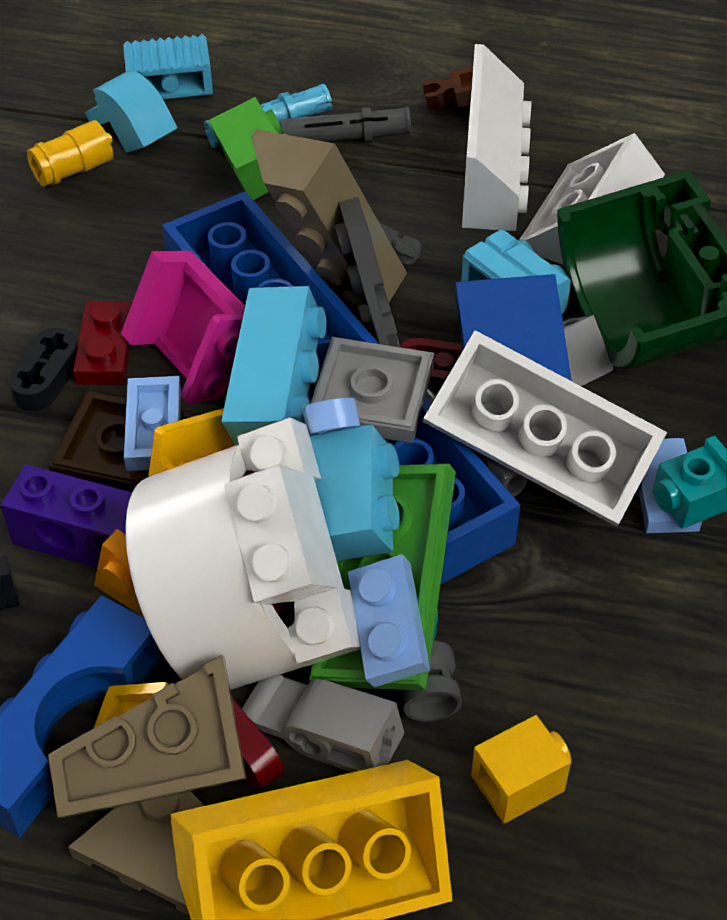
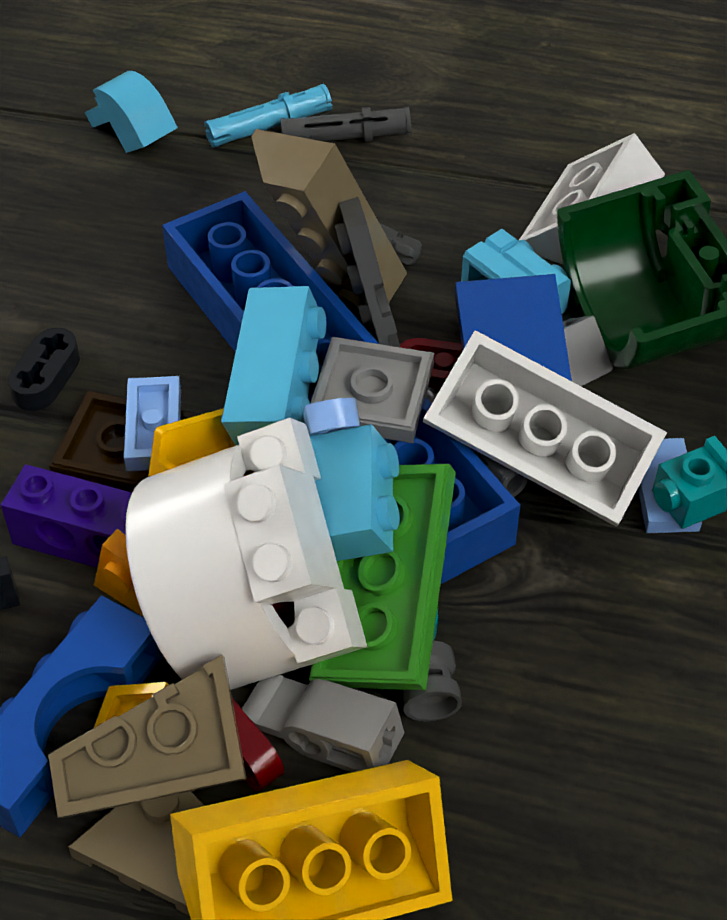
(71, 153): yellow piece -> none
(101, 348): dark red plate -> none
(172, 65): medium azure brick -> none
(189, 320): dark pink panel -> none
(234, 135): bright green brick -> none
(388, 621): light blue plate -> none
(457, 89): reddish brown plate -> none
(496, 146): white slope -> none
(521, 768): yellow brick -> none

